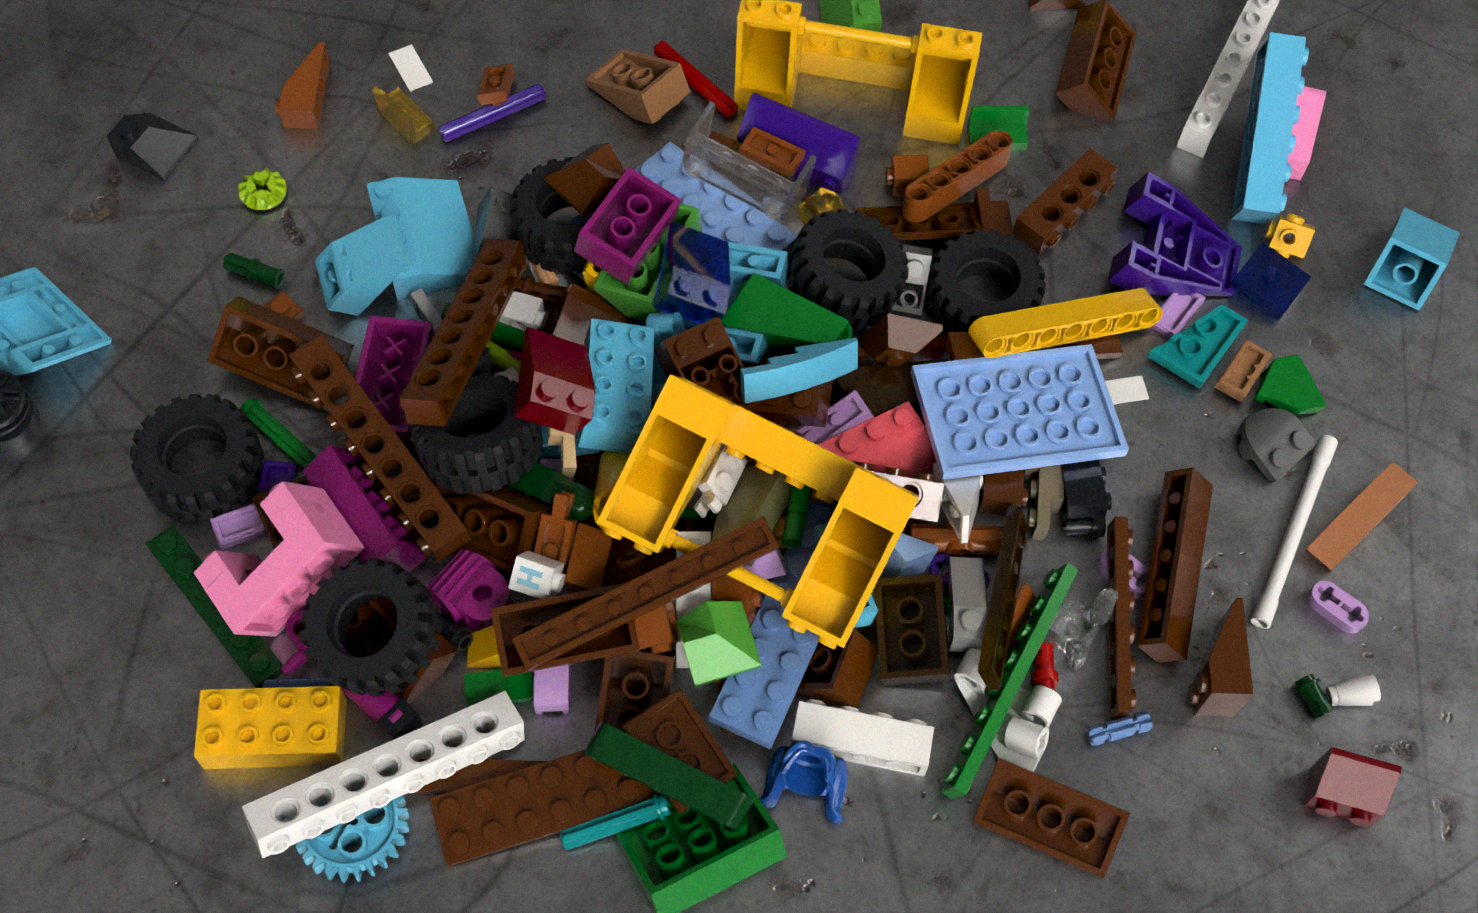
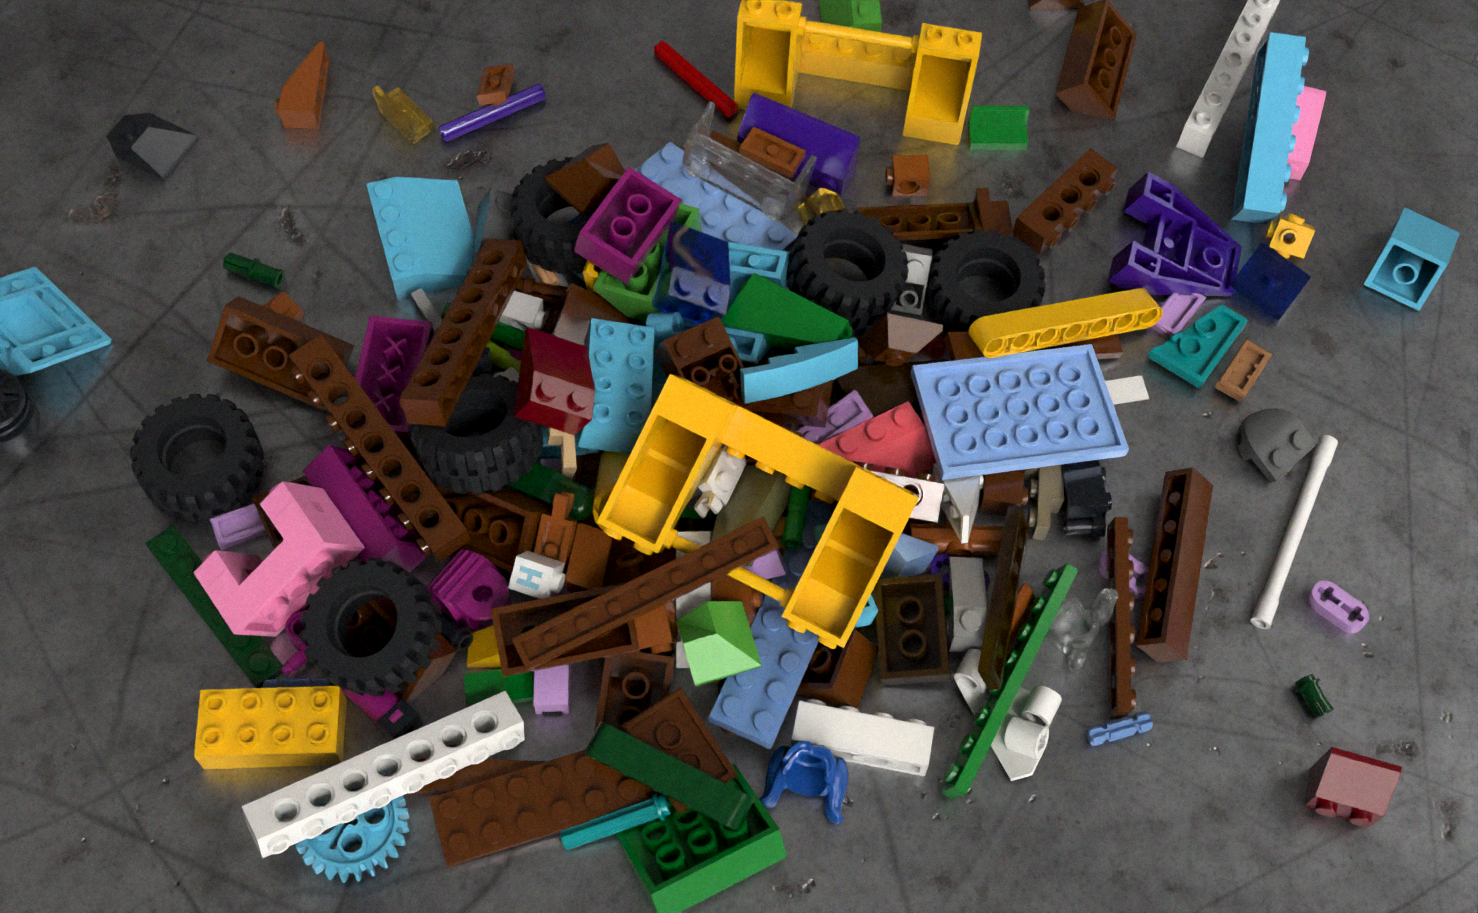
(262, 199): lime gear -> none
(276, 472): dark purple tile -> none
(278, 433): green axle -> none
(361, 265): medium azure slope -> none
(410, 67): white sticker -> none
(640, 84): medium nougat slope -> none
(956, 176): dark orange beam -> none
(1044, 667): red animal -> none
(1051, 817): reddish brown slope -> none
(1224, 674): reddish brown slope -> none
(1290, 387): green slope -> none
(1355, 691): white cone -> none
(1361, 516): nougat slope -> none

